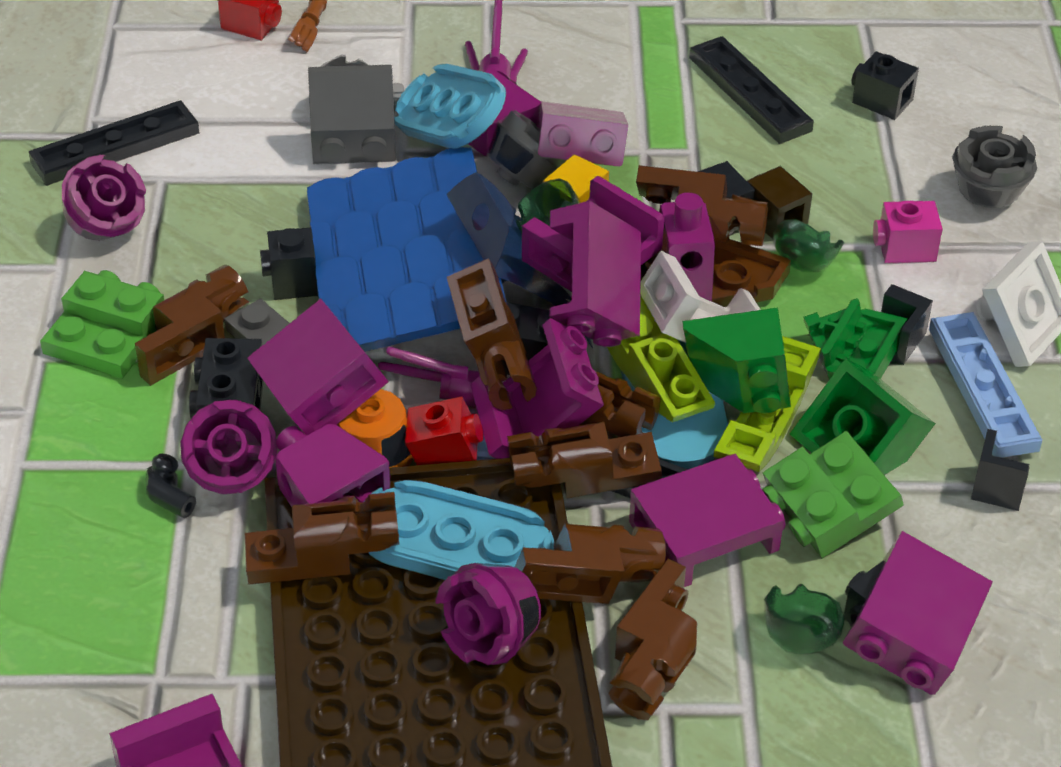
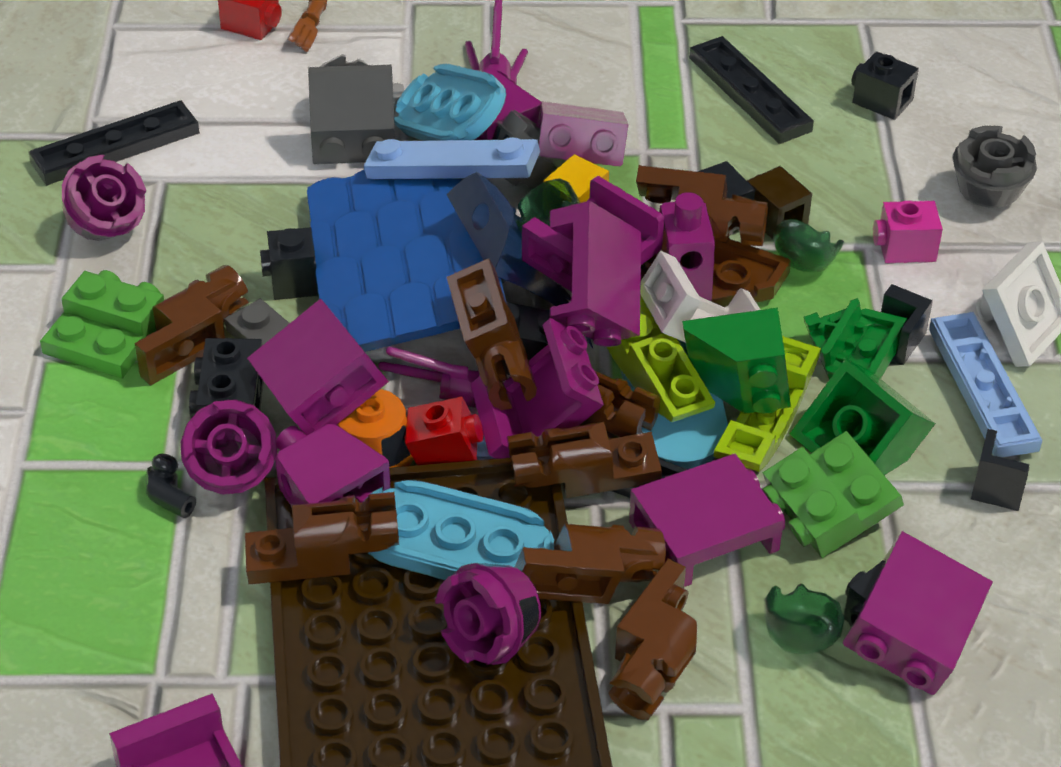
(452, 159): none -> light blue plate

